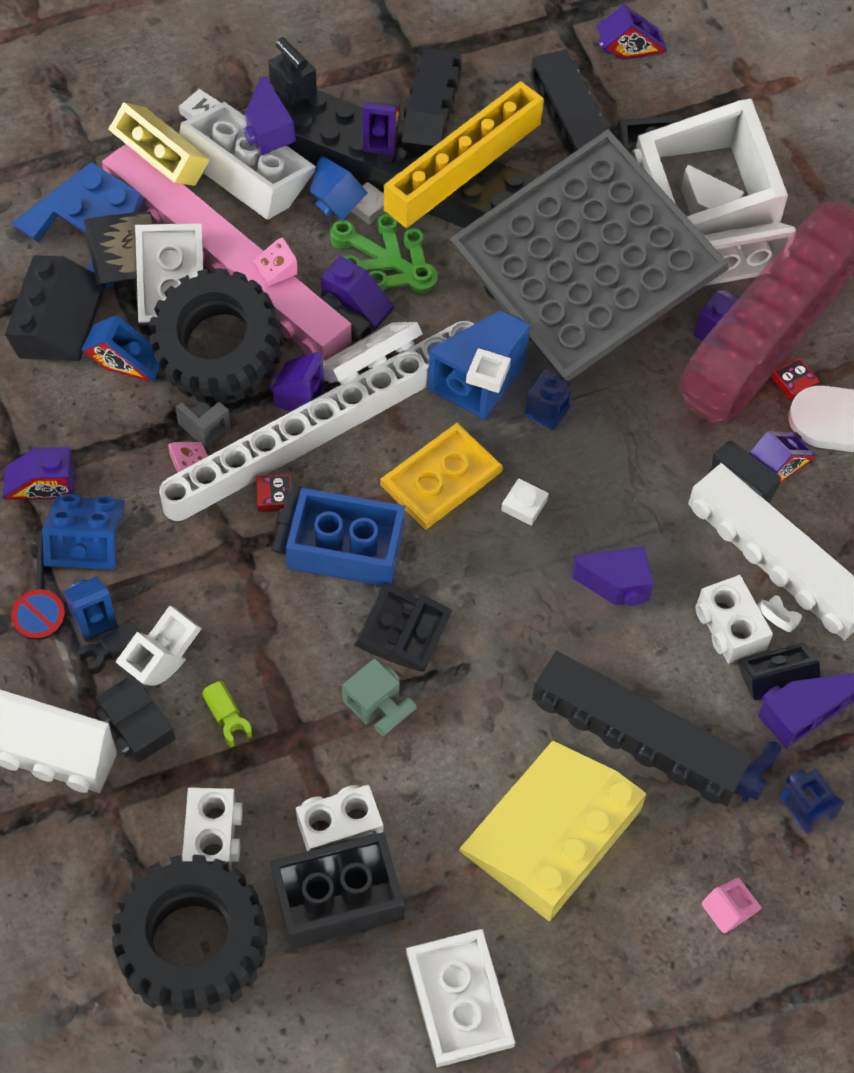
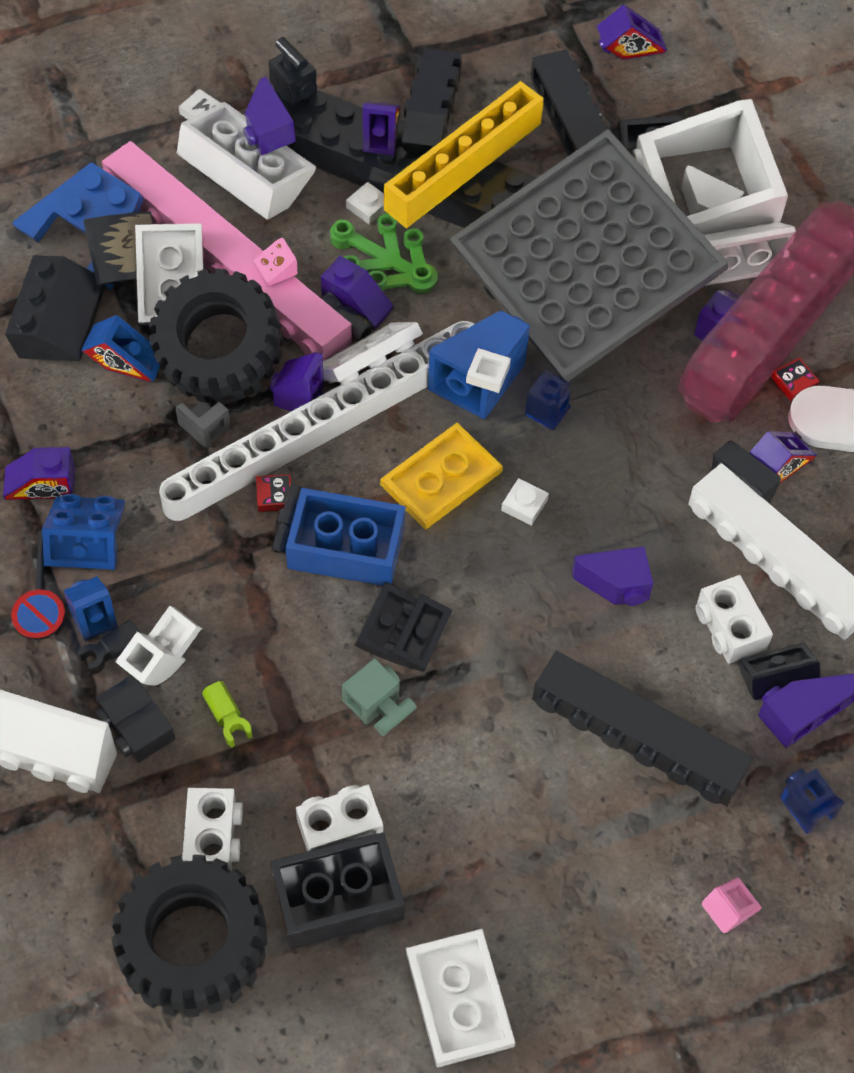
(159, 144): light yellow brick -> none
(186, 454): bright pink slope -> none
(335, 189): blue slope -> none
(554, 827): light yellow slope -> none
(752, 783): clear blue plate -> none
(777, 614): white piece -> none

